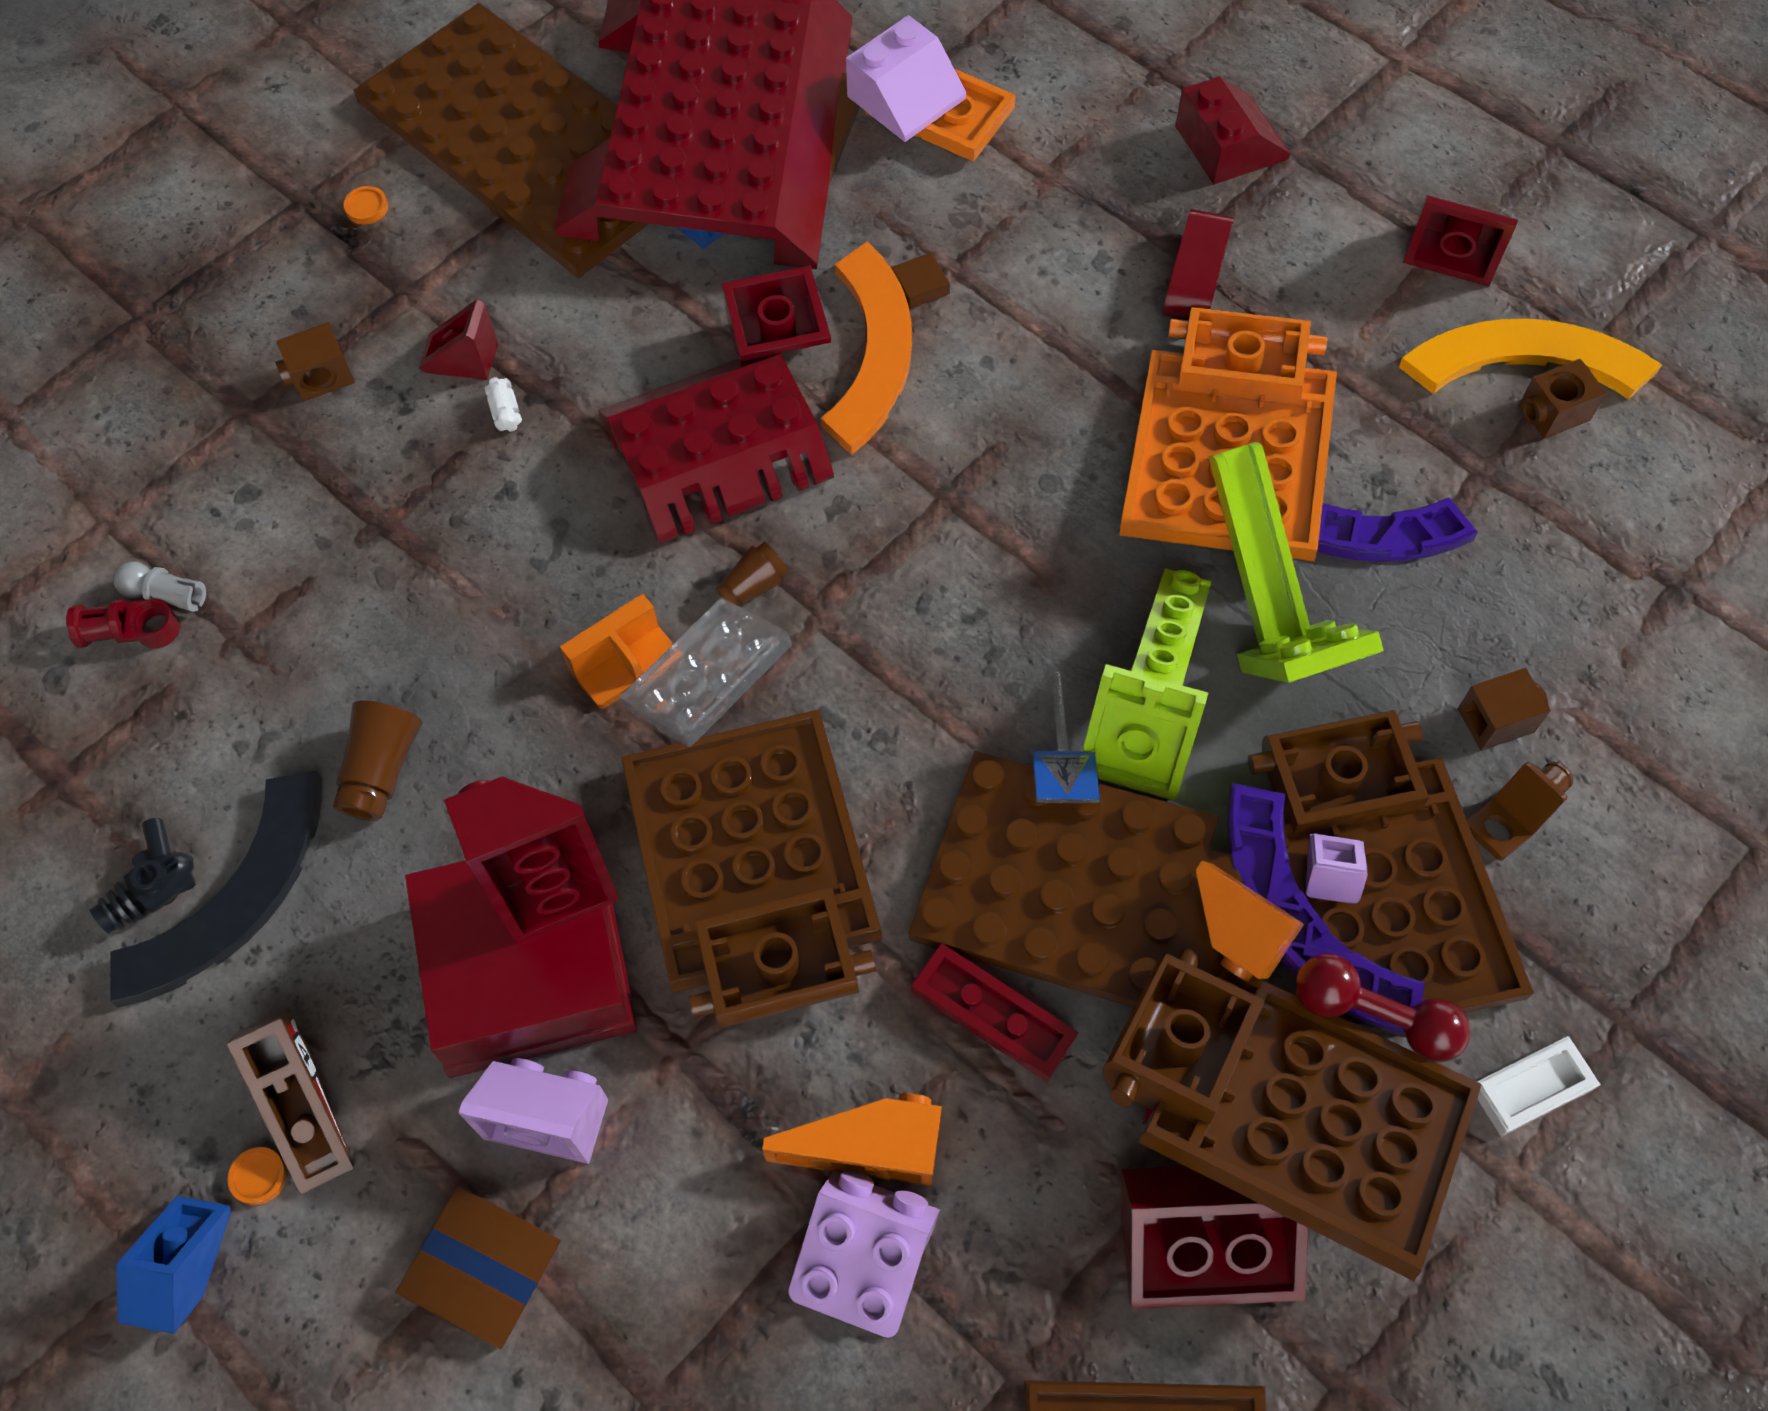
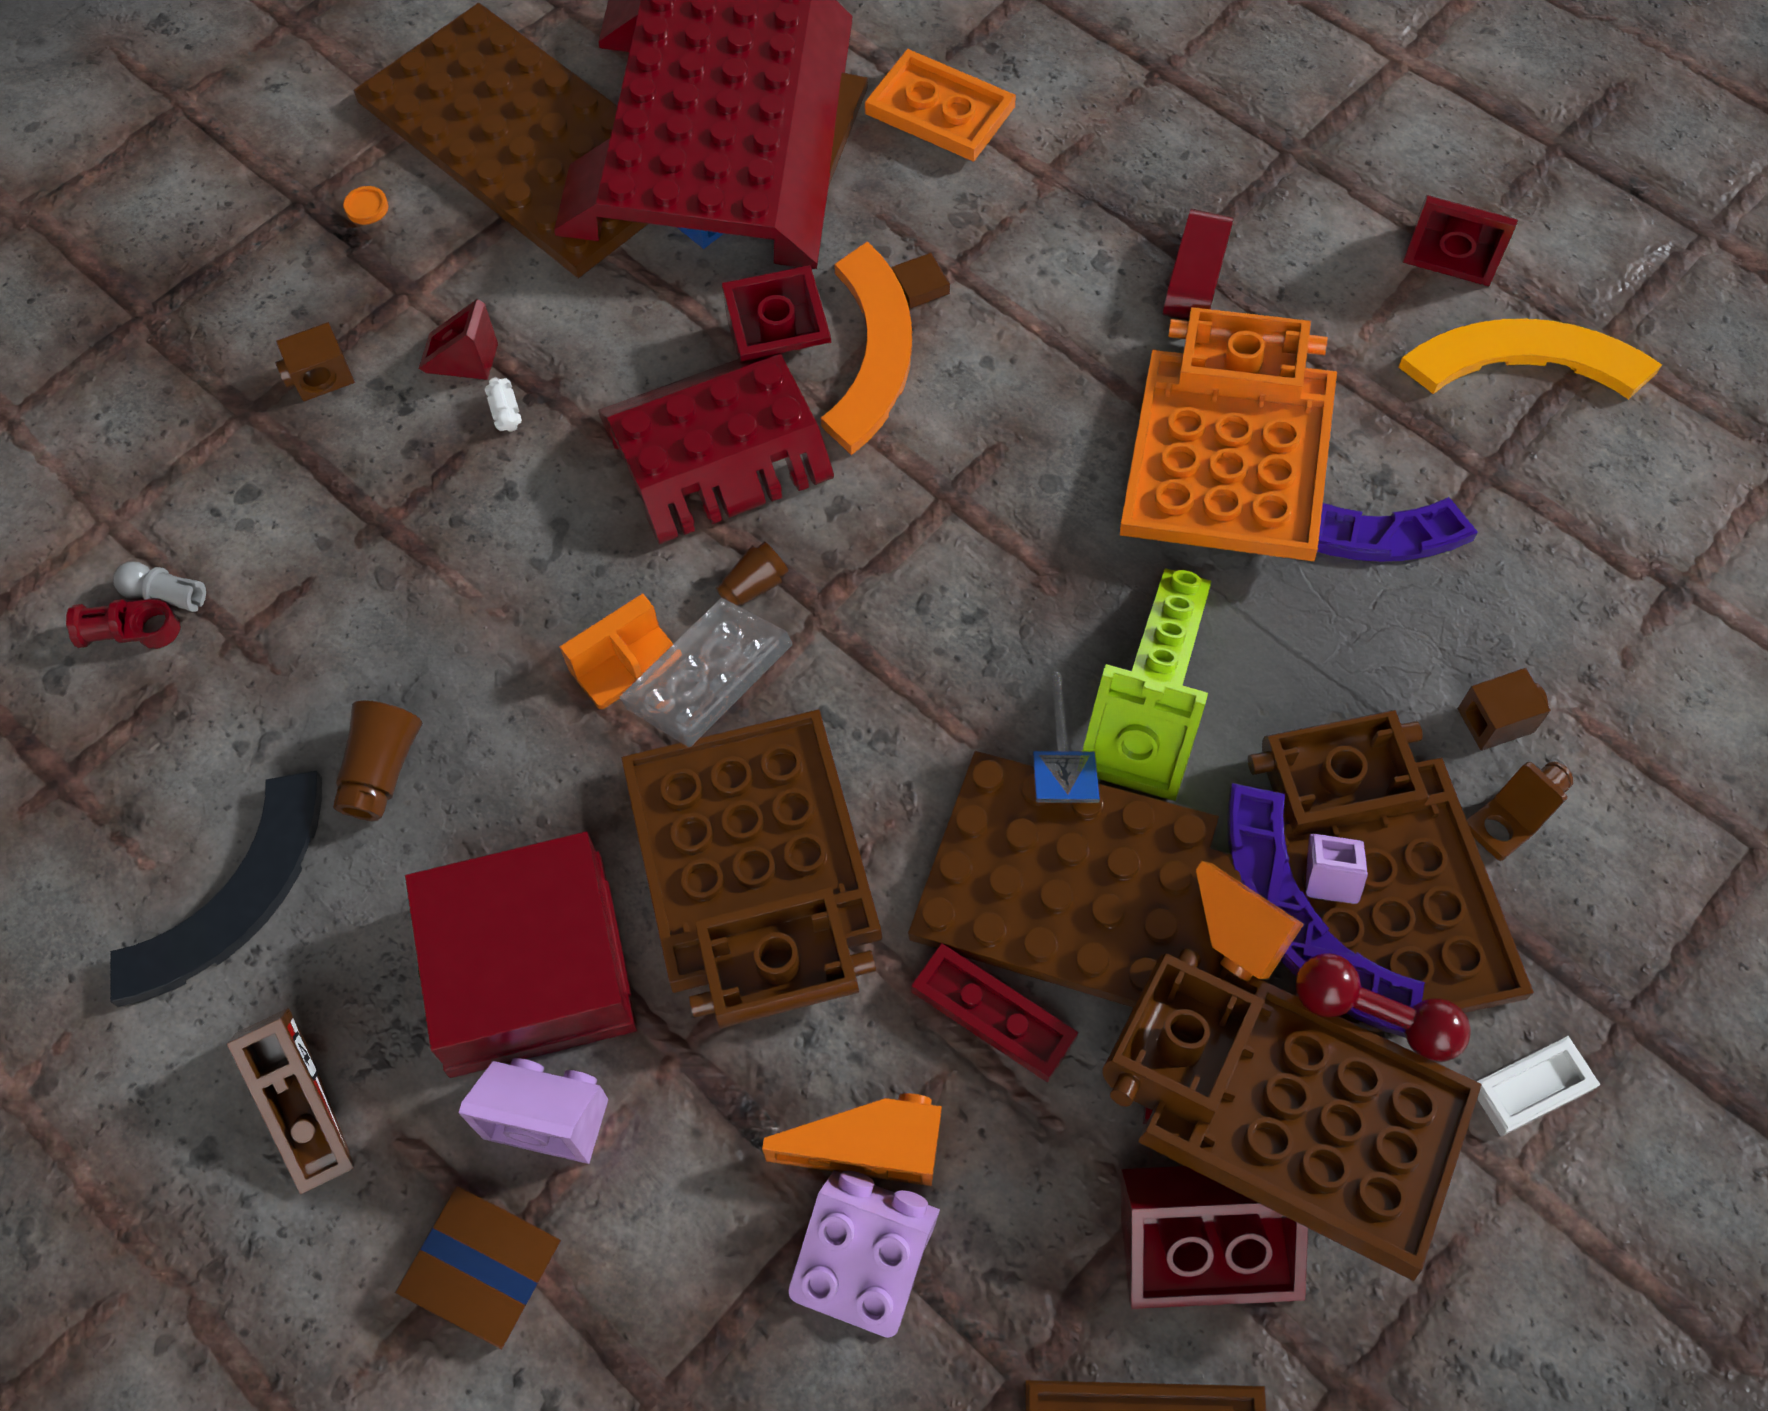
(152, 882): black piece -> none
(170, 1265): blue slope -> none
(257, 1176): orange piece -> none
(530, 854): dark red slope -> none
(904, 78): lavender slope -> none
(1227, 130): dark red slope -> none
(1286, 640): lime bracket -> none
(1562, 398): reddish brown brick -> none

